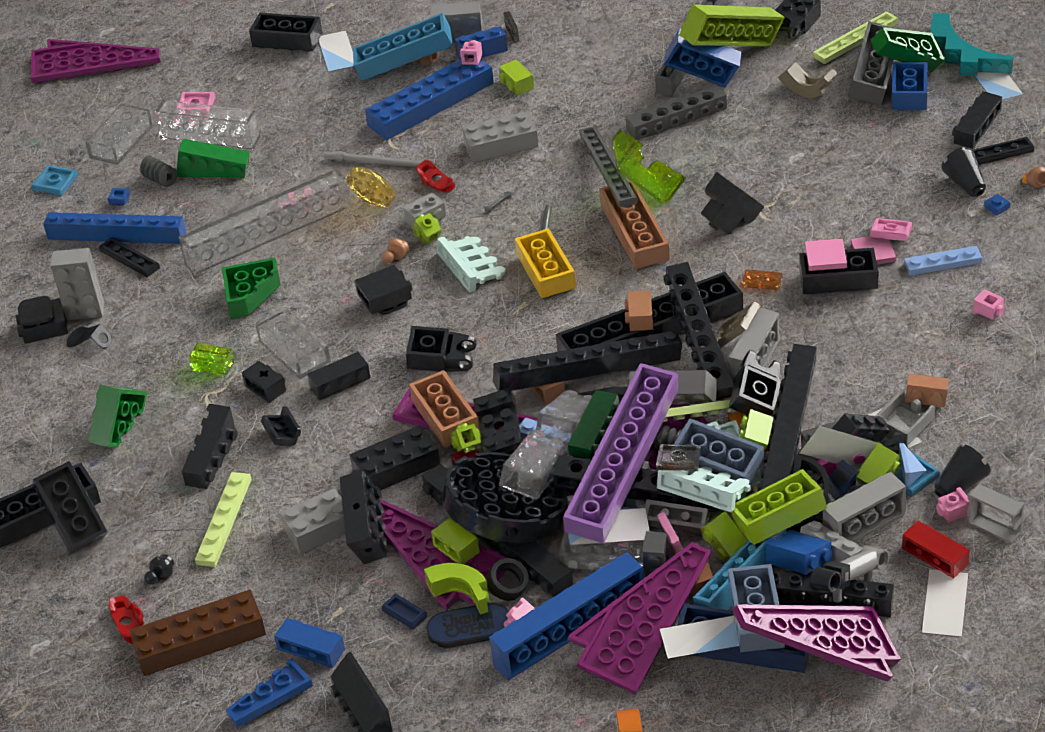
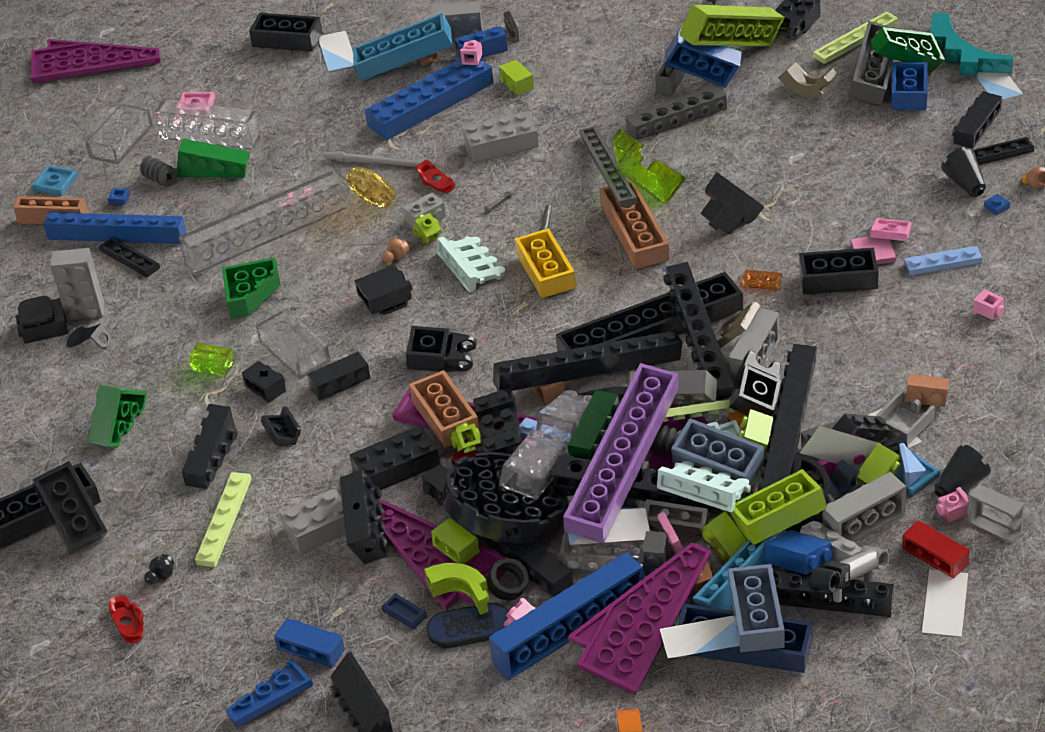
(35, 209): none -> nougat brick
(197, 632): reddish brown brick -> none
(639, 309): nougat brick -> none
(678, 457): clear smoke tile -> none
(825, 254): bright pink tile -> none
(836, 633): magenta wing -> none

